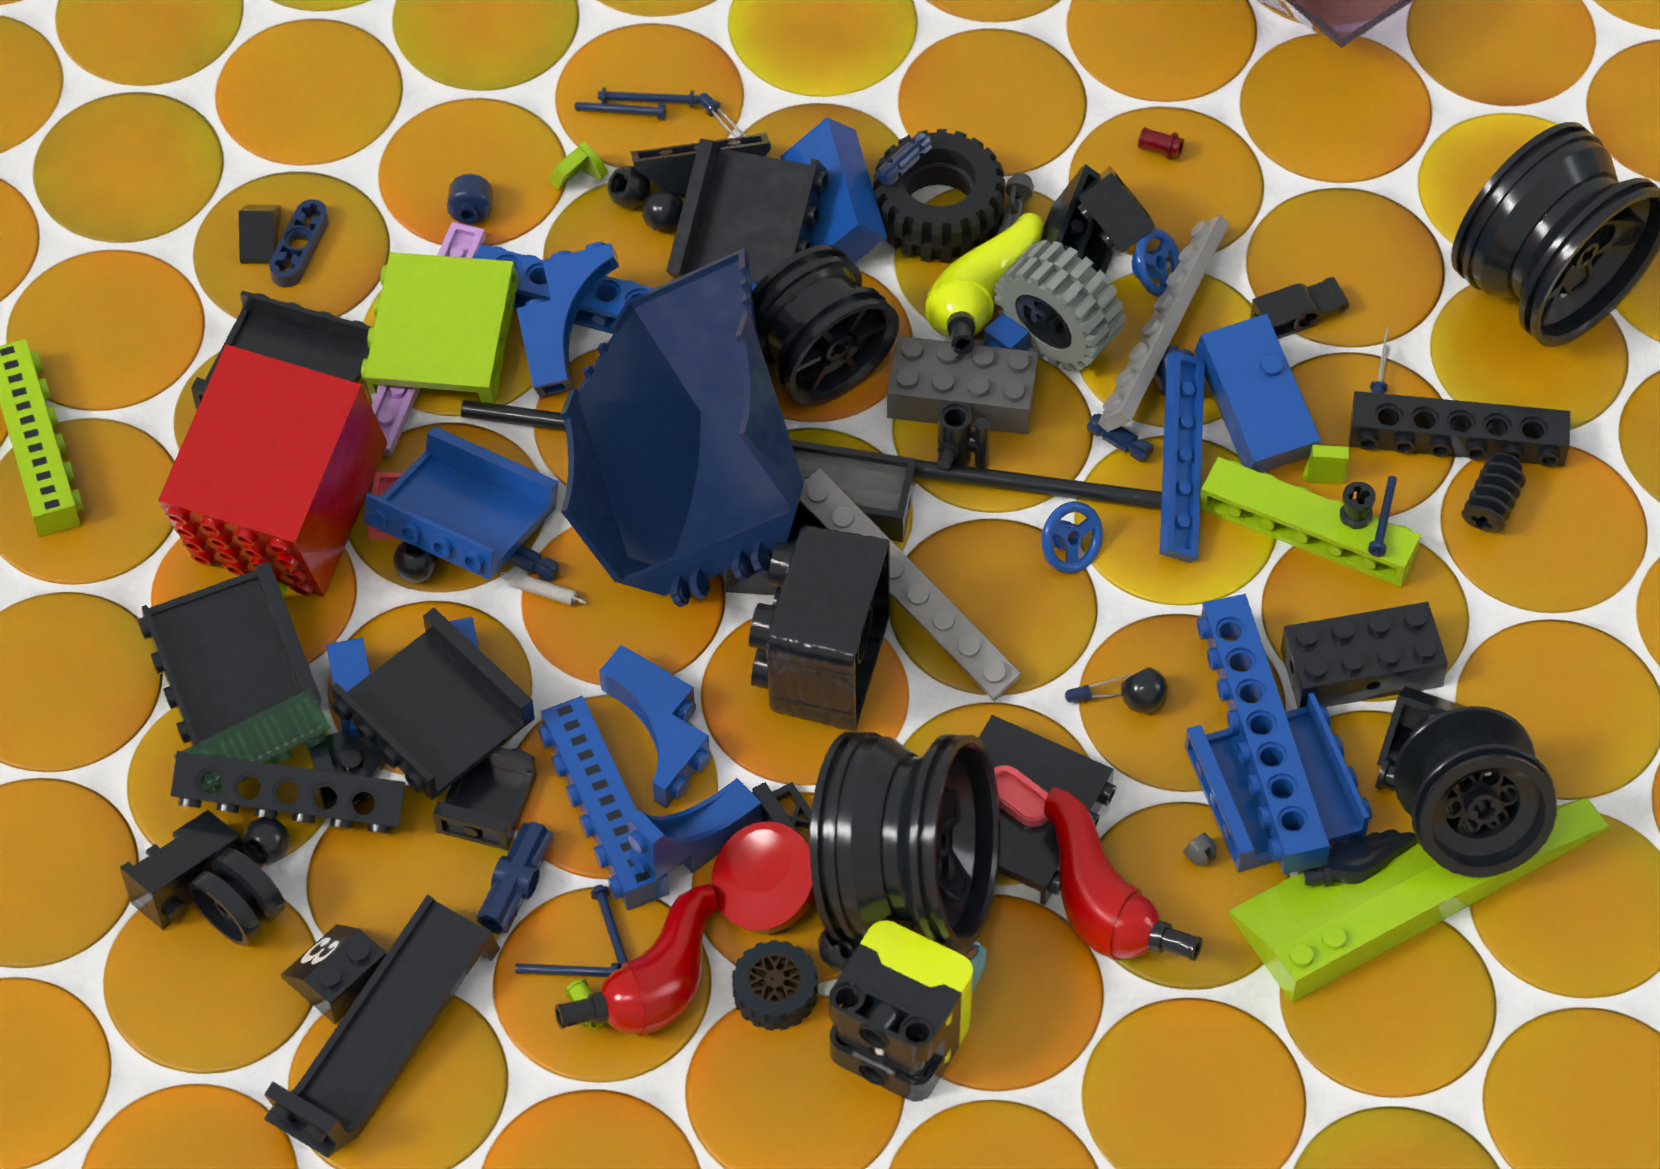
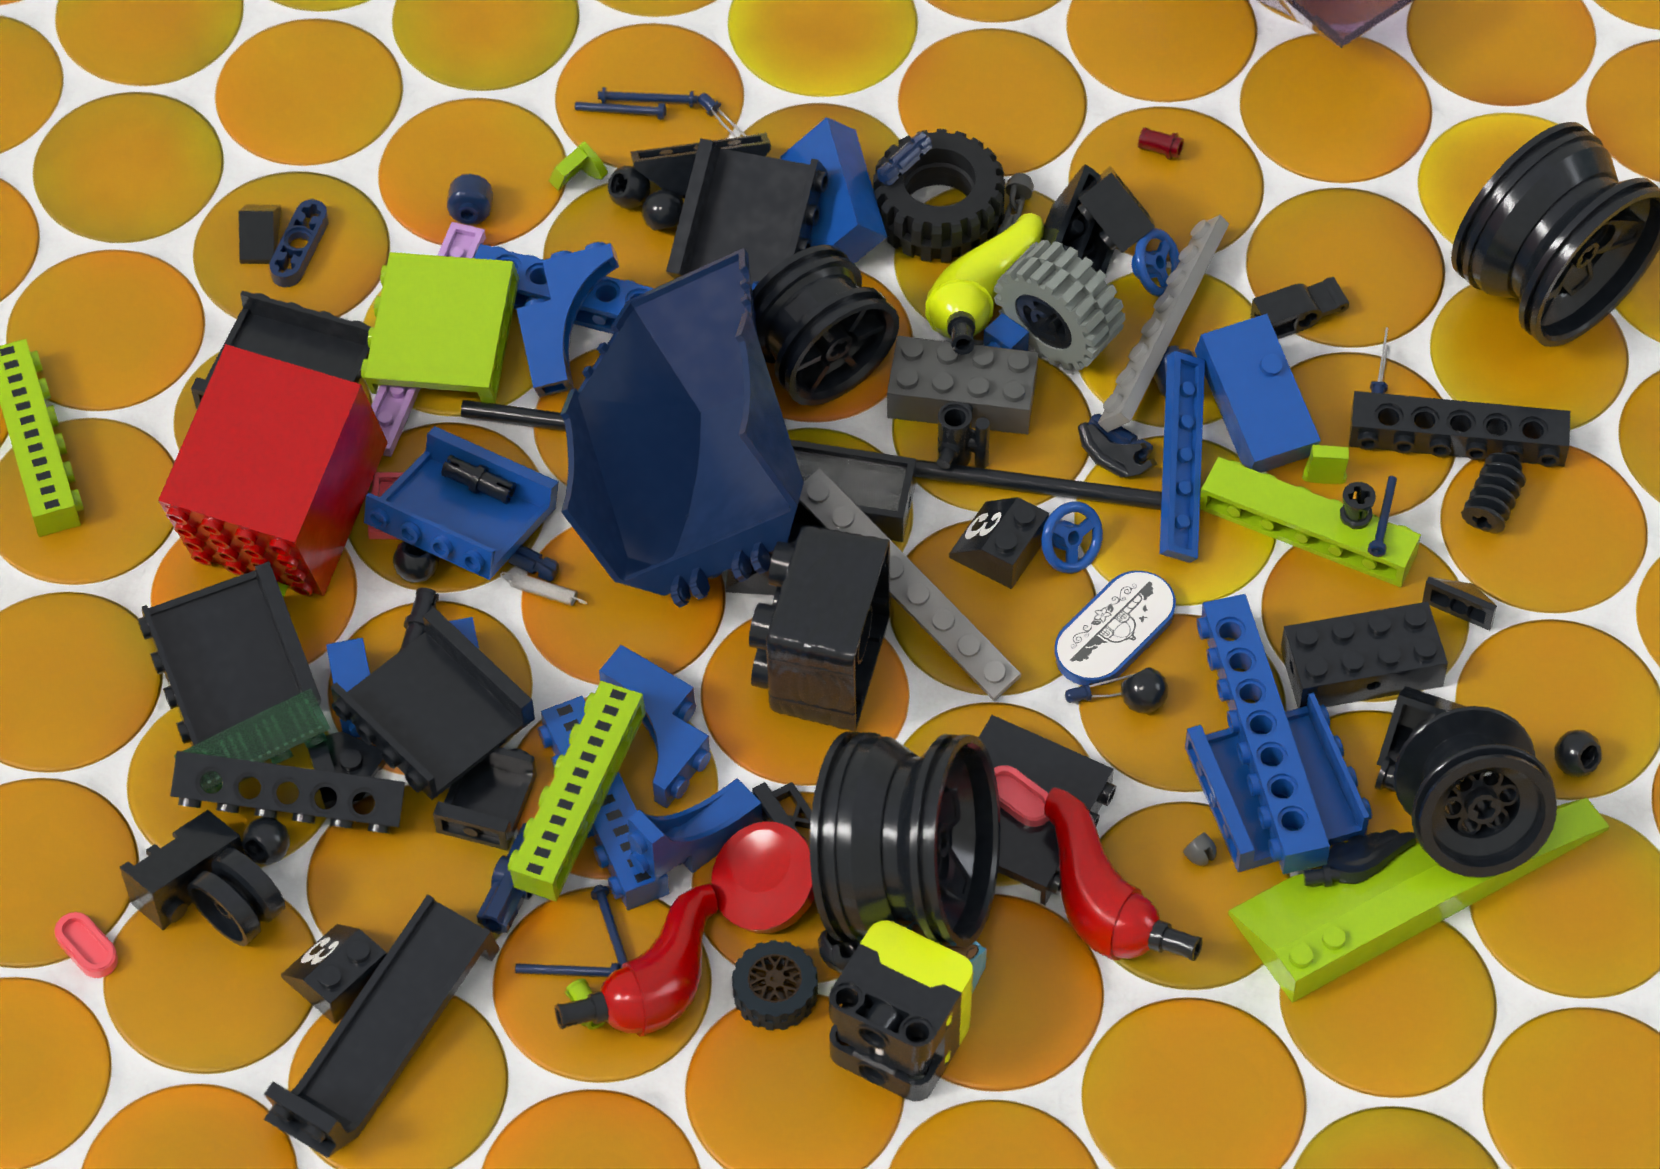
(86, 945): none -> coral tile
(414, 624): none -> black pin
(478, 479): none -> black pin
(577, 790): none -> lime brick
(1001, 539): none -> black slope
(1114, 457): none -> black piece
(1115, 628): none -> white tile
(1460, 600): none -> black slope
(1577, 753): none -> black piece

